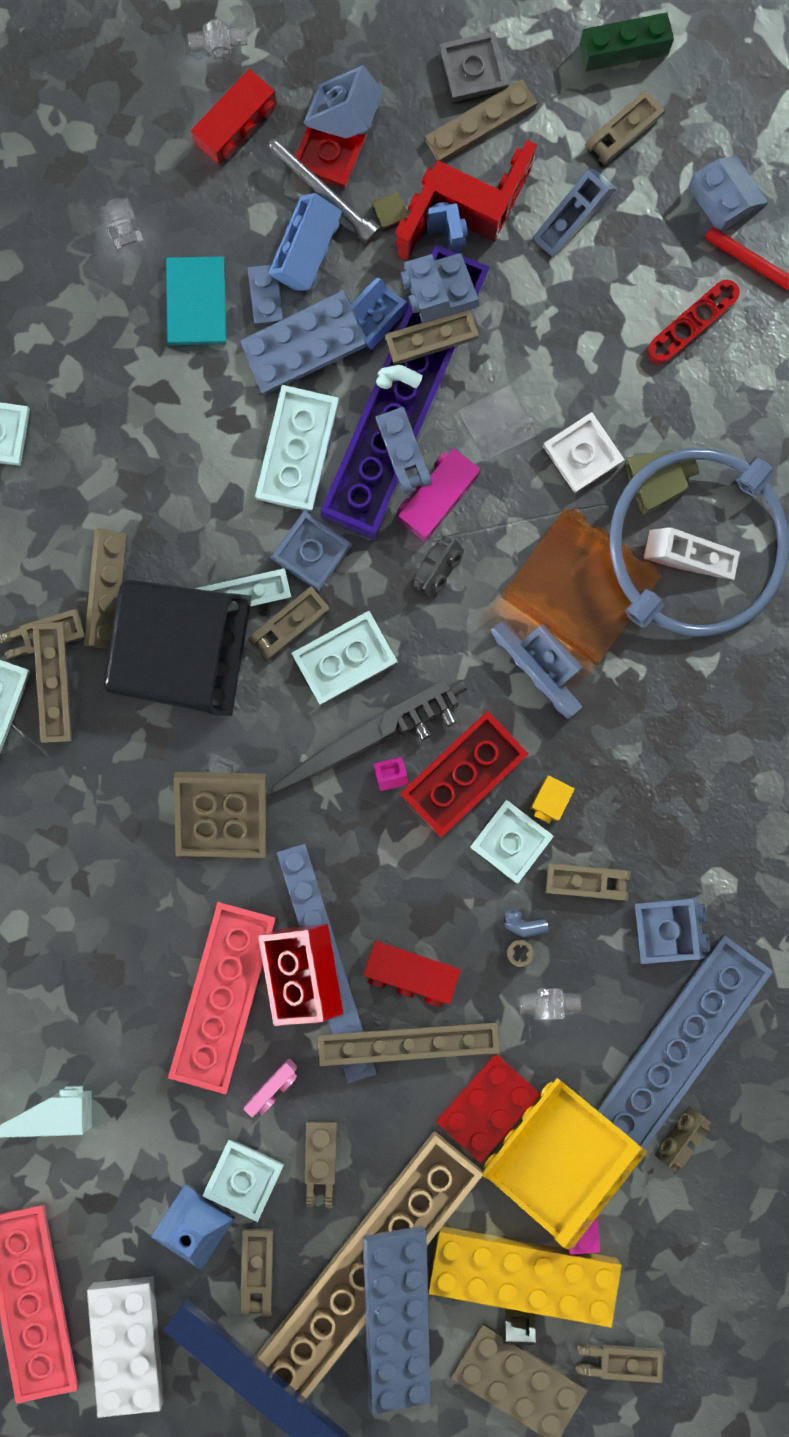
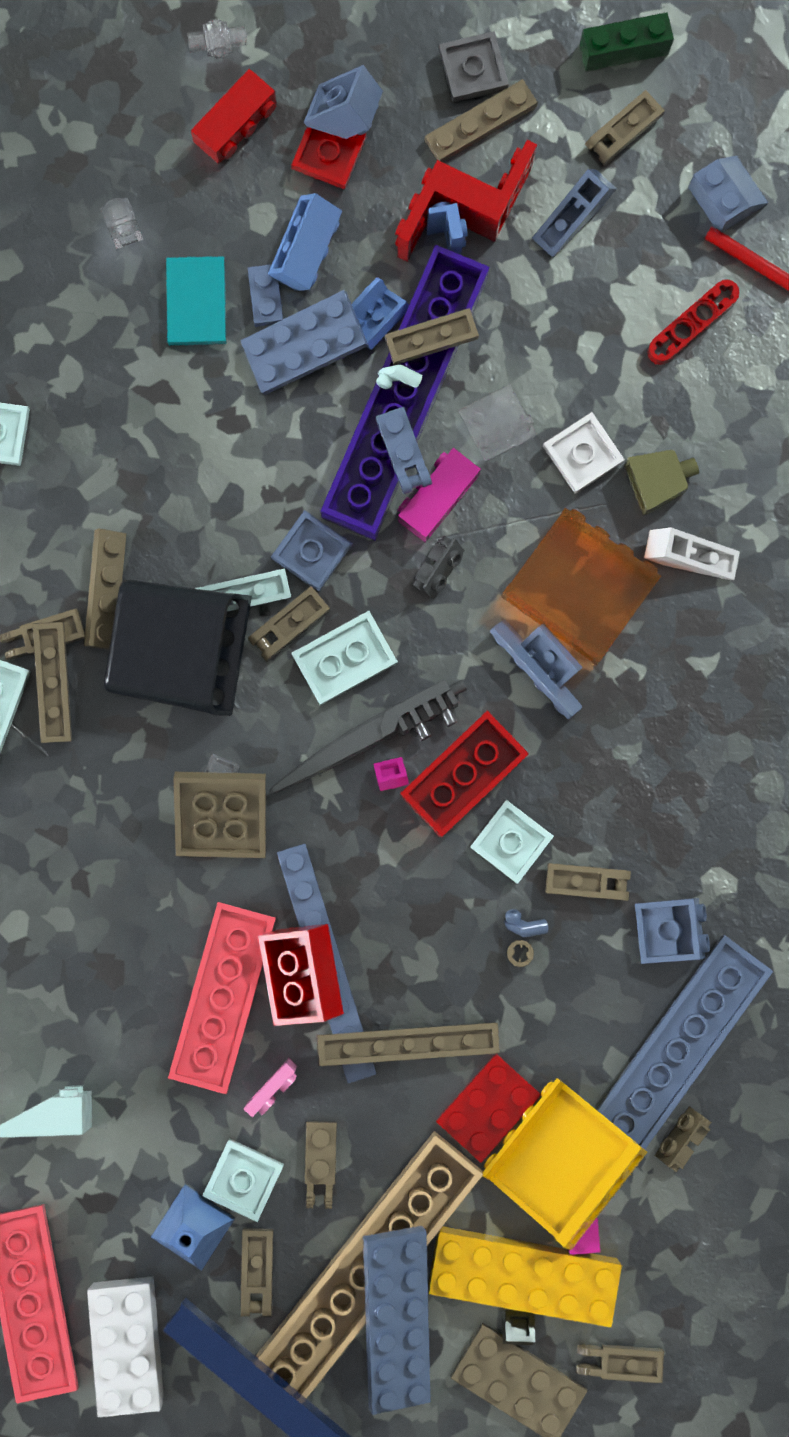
(297, 448): light aqua plate -> none
(363, 227): flat silver piece -> none
(389, 210): olive tile -> none
(411, 974): red brick -> none
(438, 286): sand blue plate -> none
(550, 1003): clear axle -> none
(551, 800): yellow brick -> none
(752, 480): sand blue piece -> none

